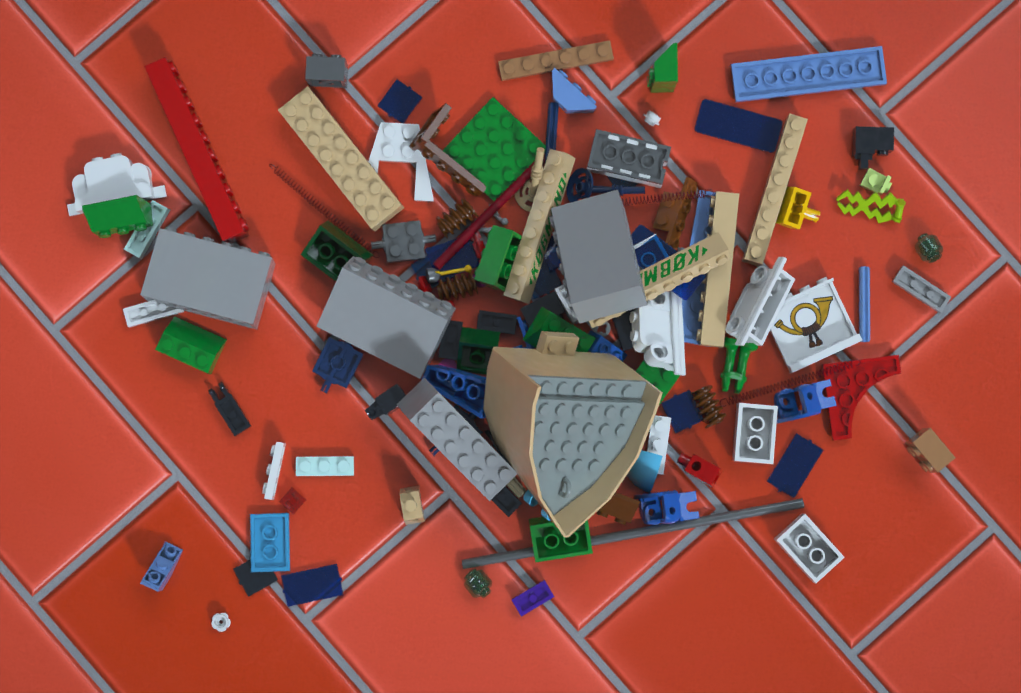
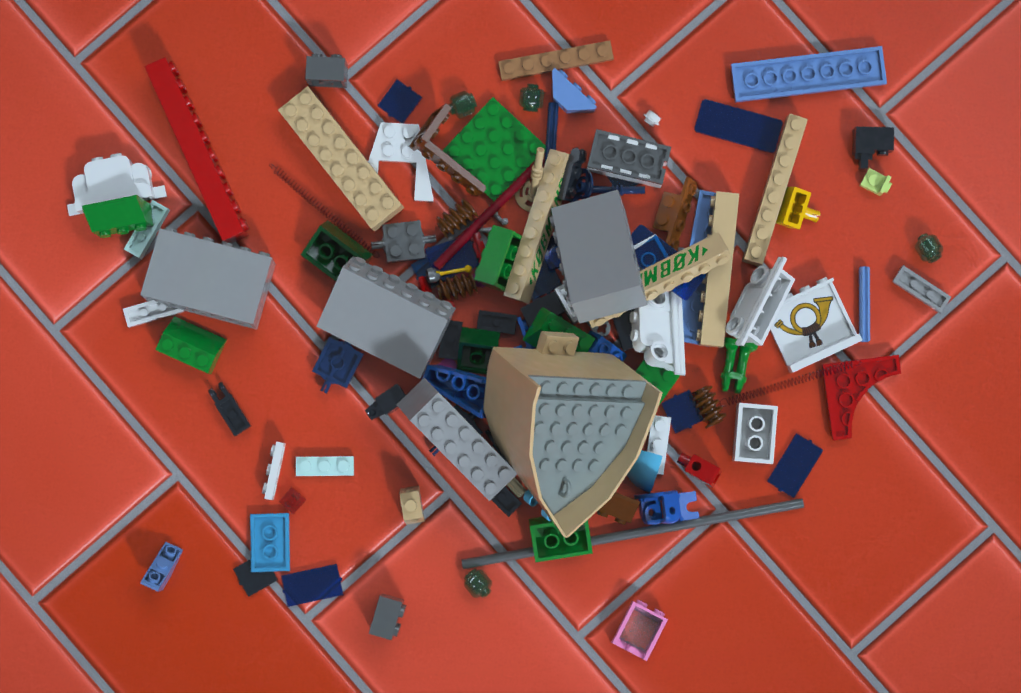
(220, 627): white plate -> none
(386, 617): none -> dark grey brick
(462, 104): none -> clear green head
(531, 97): none -> clear green head
(532, 598): dark purple plate -> none
(572, 174): none -> black hinge
(640, 629): none -> window
(664, 73): green slope -> none
(665, 197): dark red piece -> none
(809, 548): white brick -> none
(811, 401): blue piece -> none
(864, 203): lime piece -> none
(929, 450): medium nougat brick -> none

